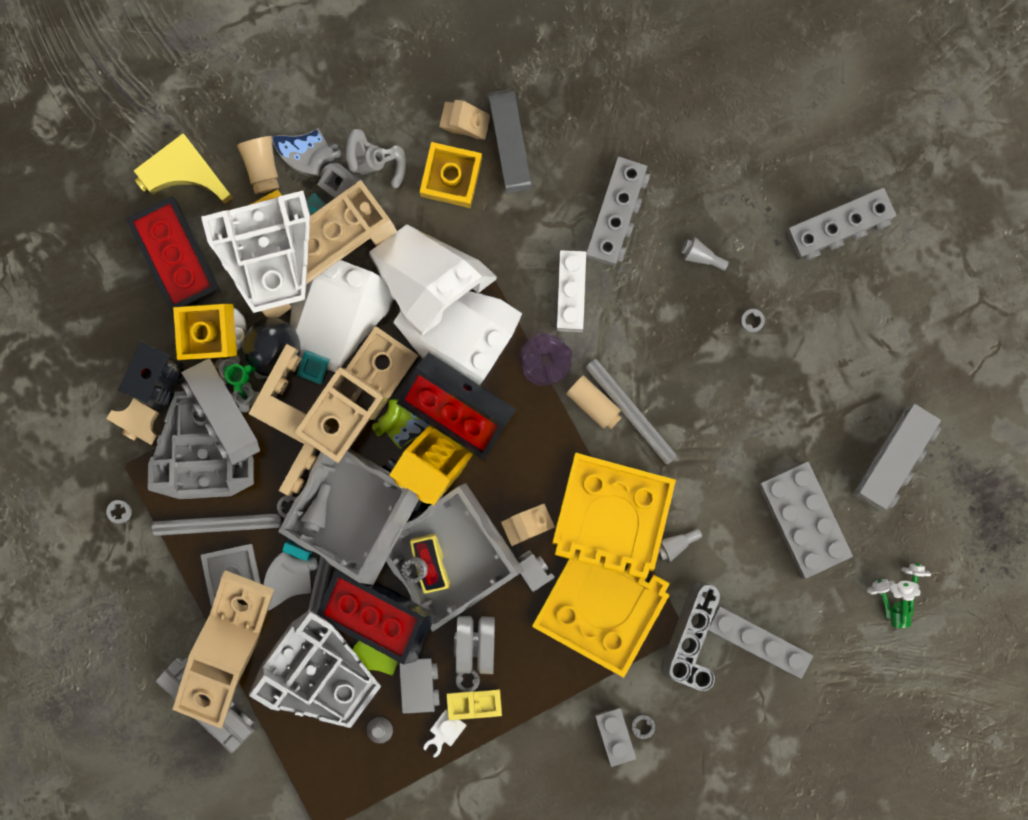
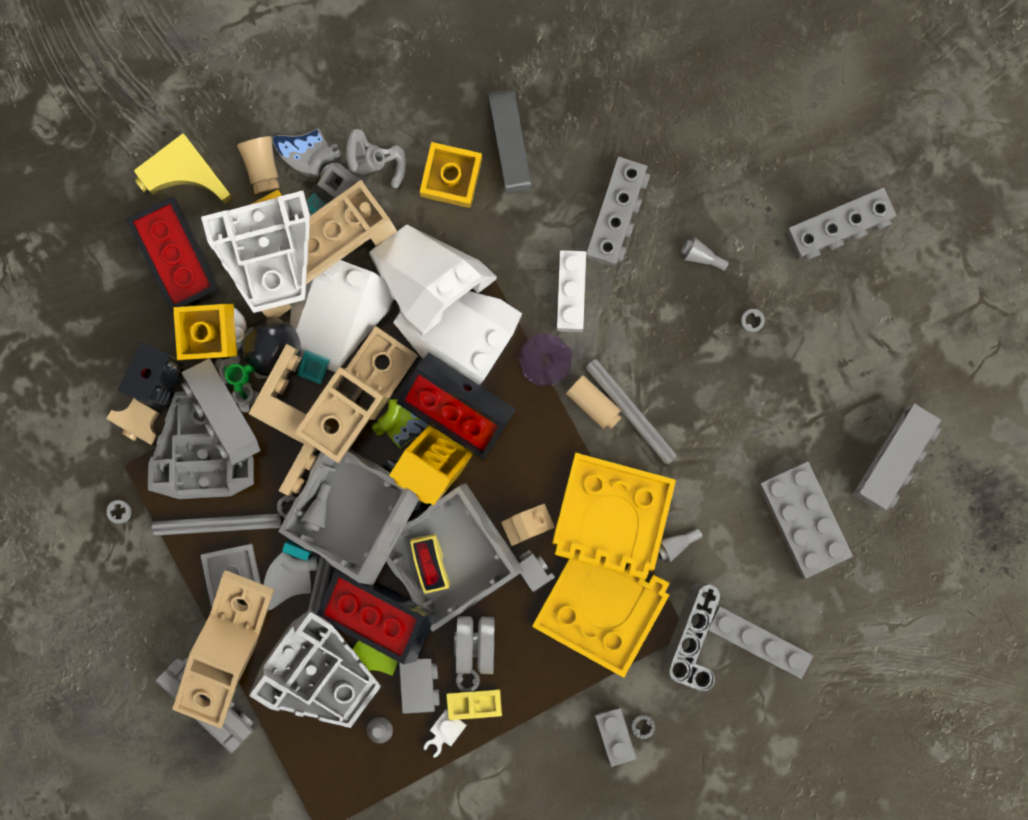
(407, 571): light grey bush -> none
(464, 119): tan brick -> none
(902, 612): plant -> none

